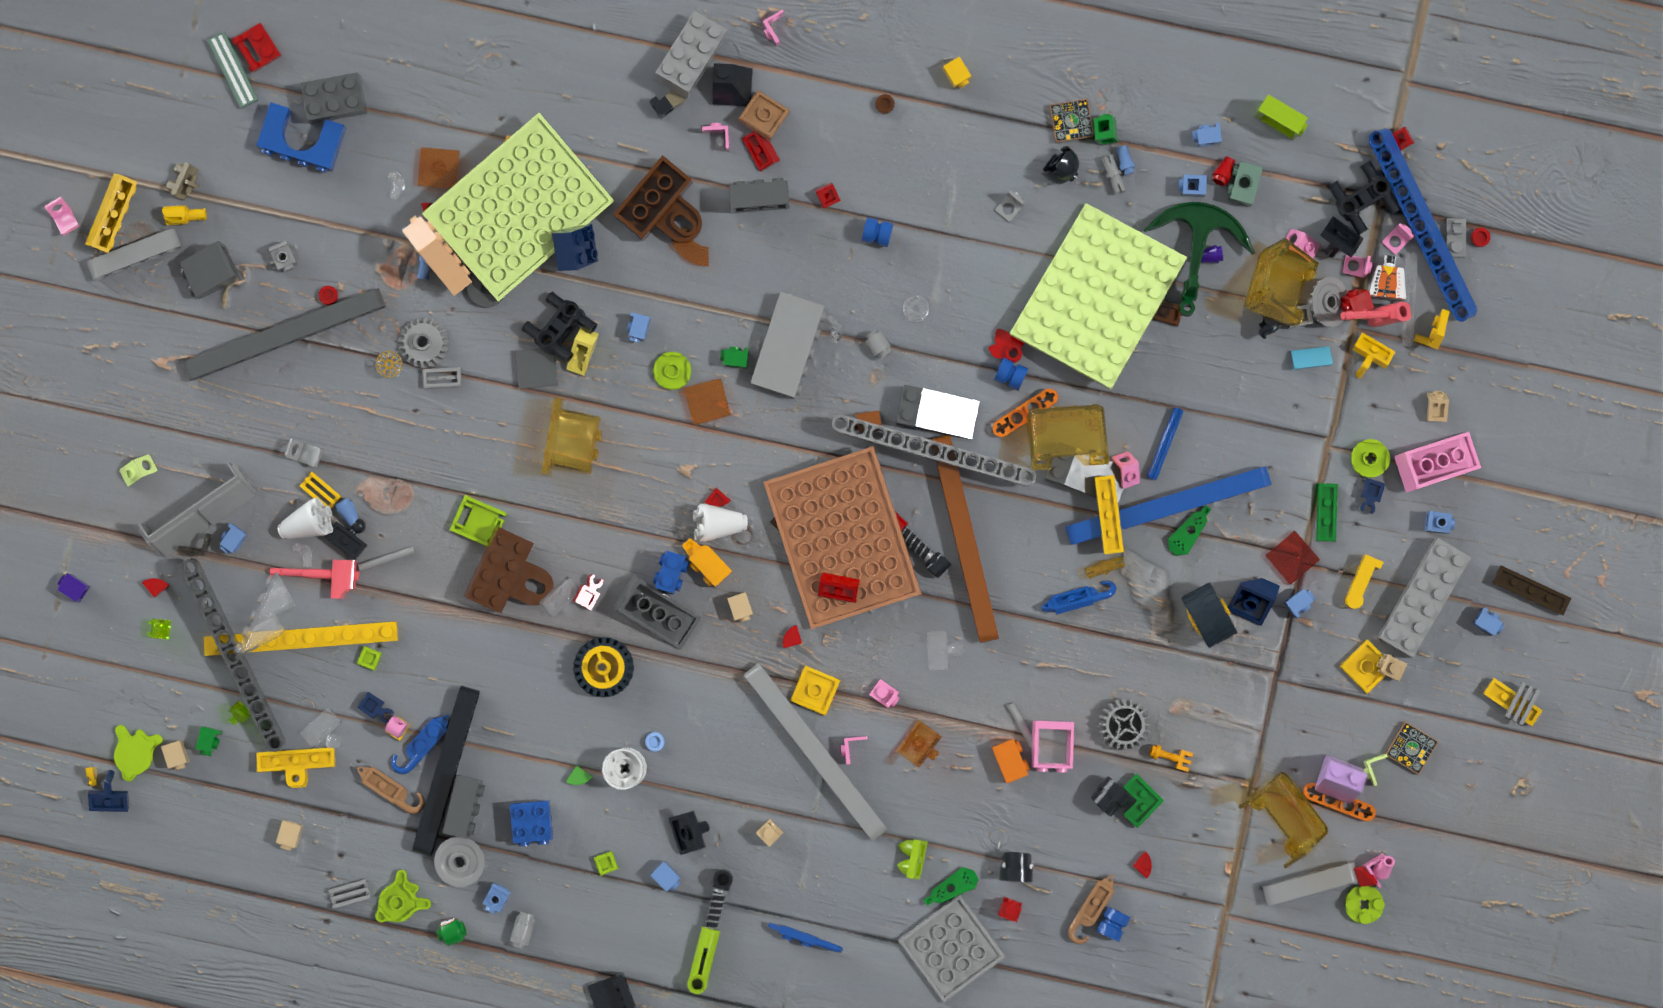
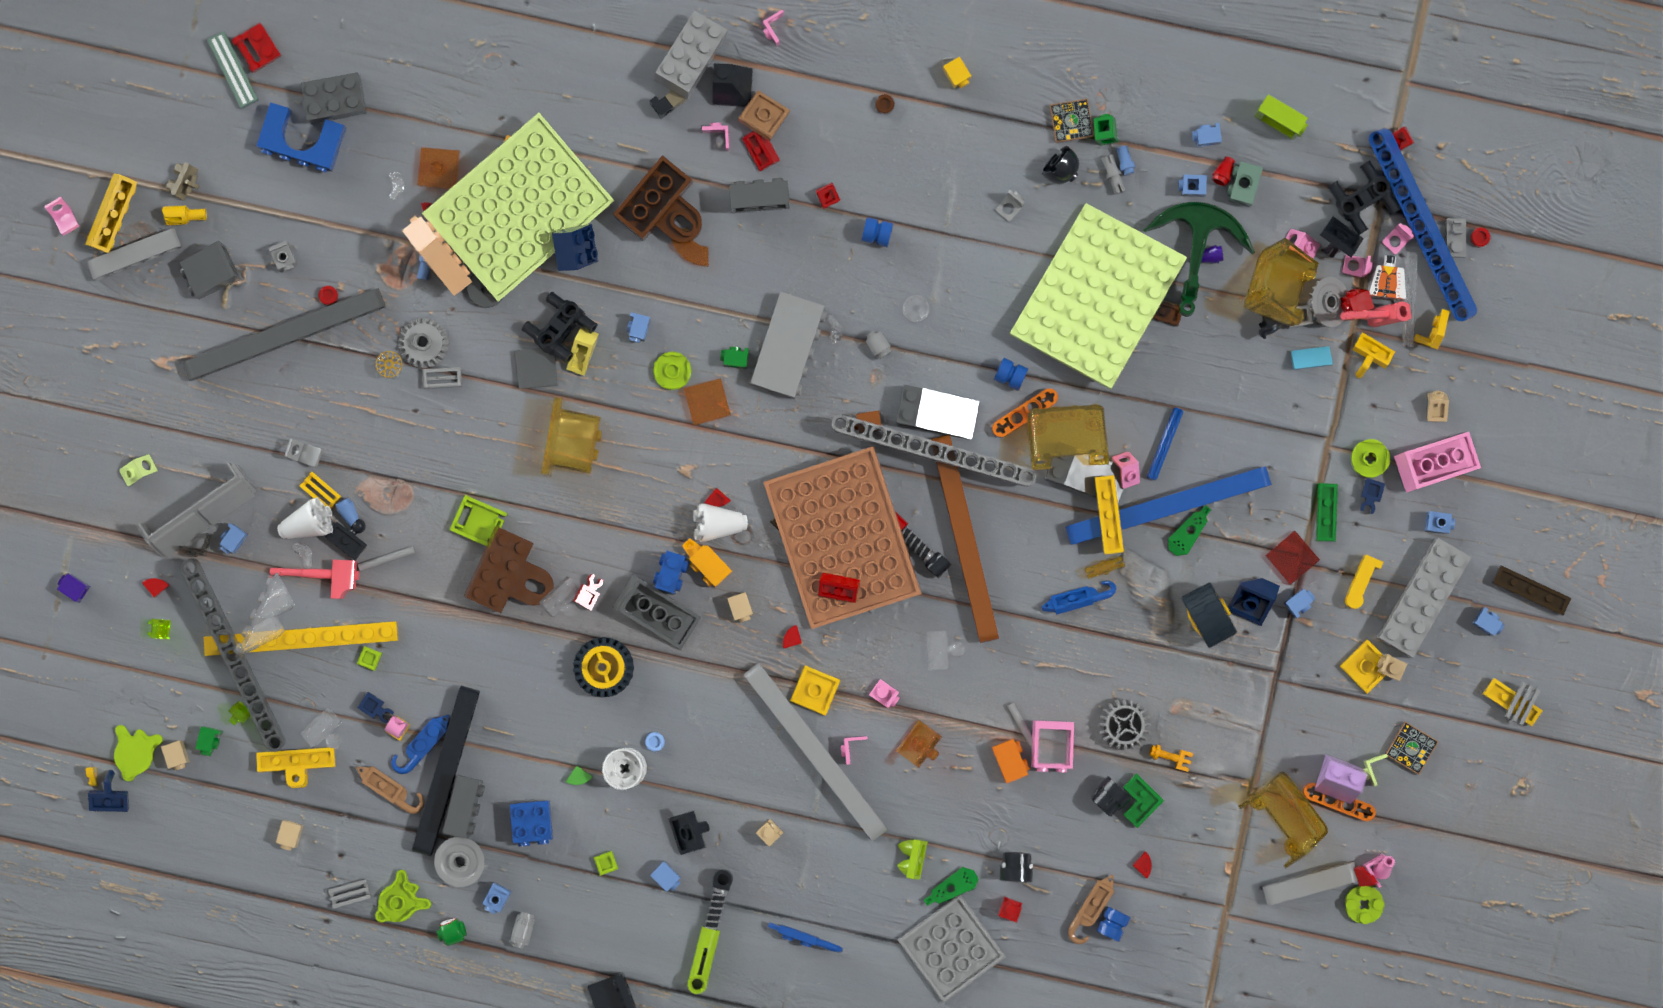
(1004, 345): red plate -> none

